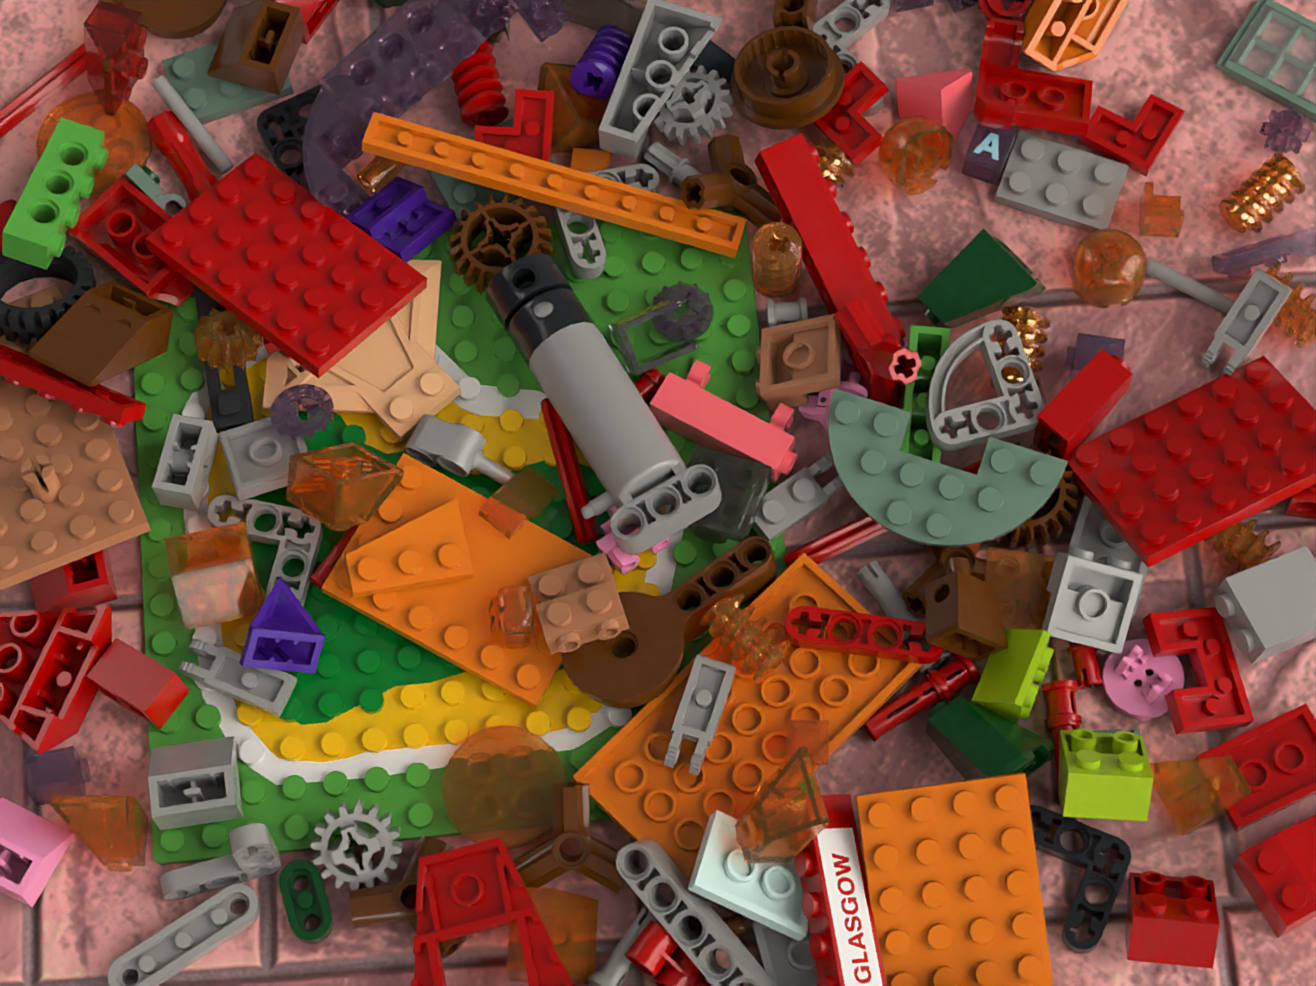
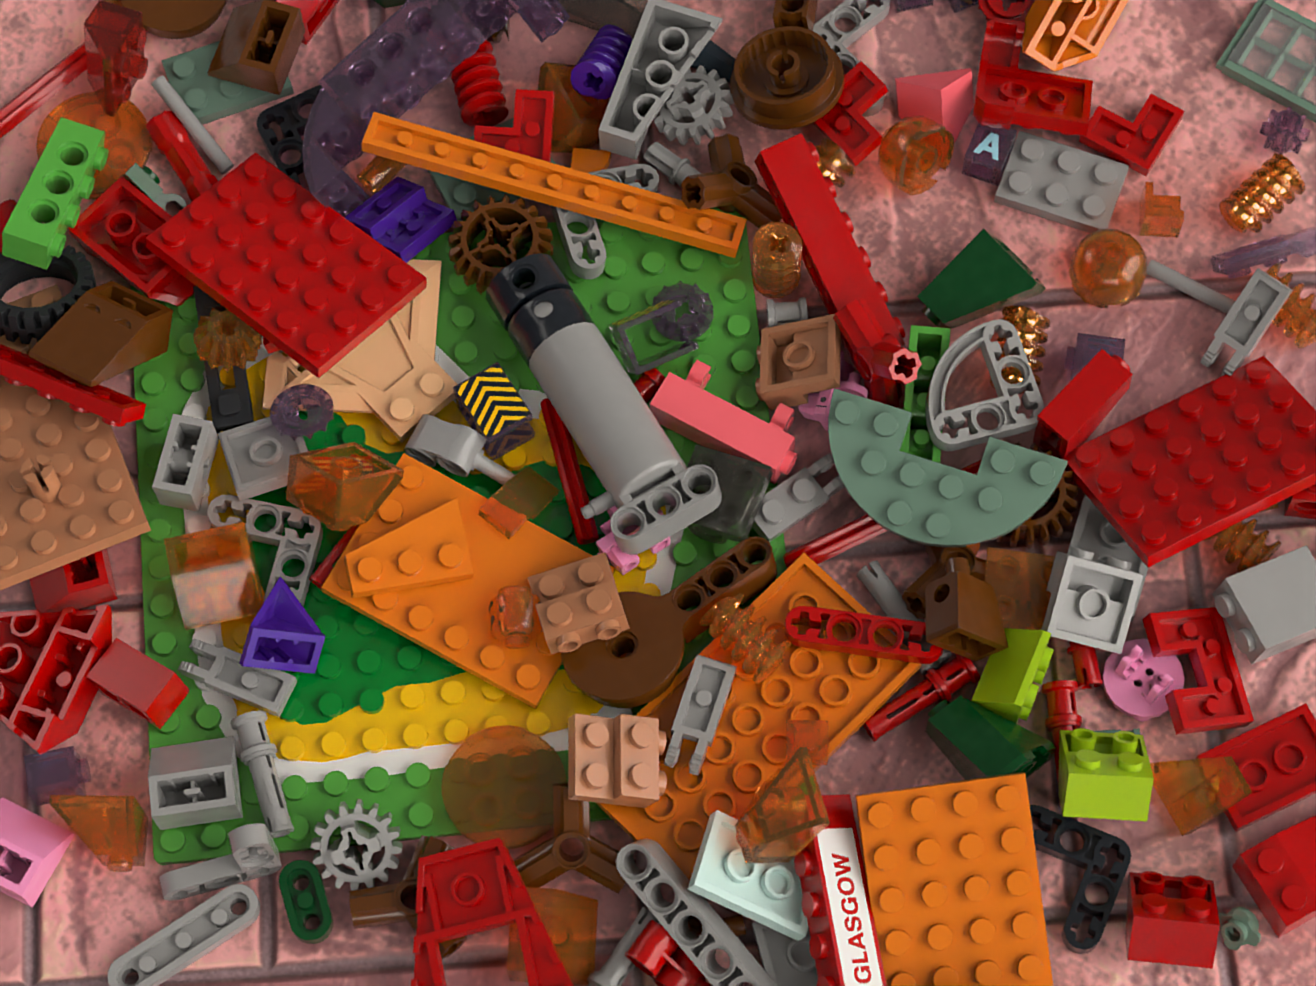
(259, 756): none -> light grey pin
(494, 410): none -> piece
(615, 760): none -> nougat plate
(1239, 928): none -> sand green plate

